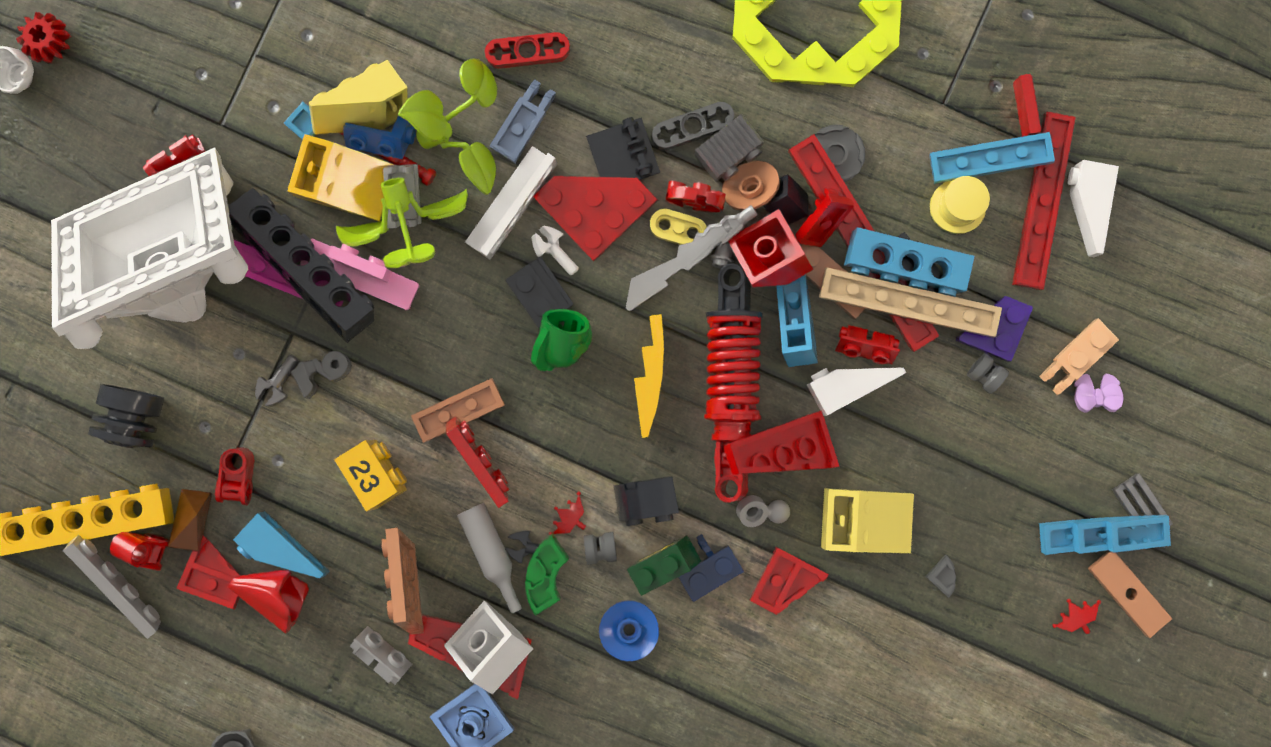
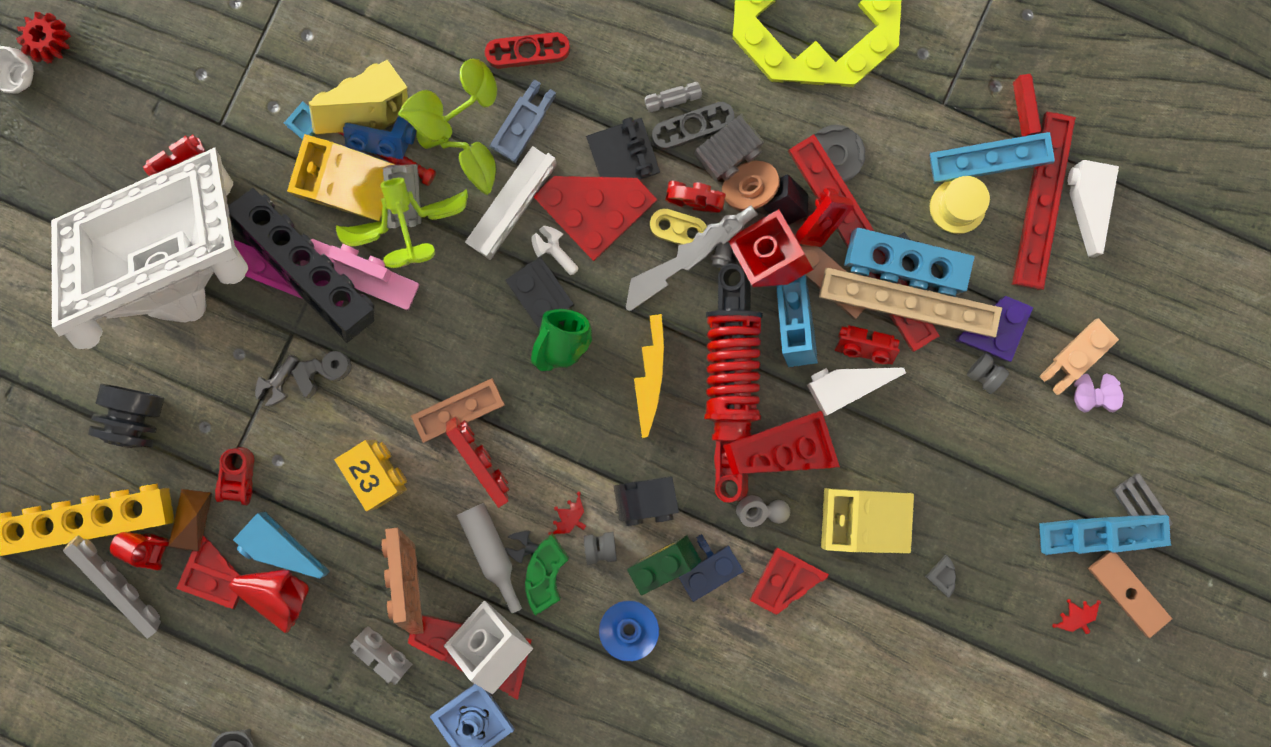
(673, 97): none -> light grey axle

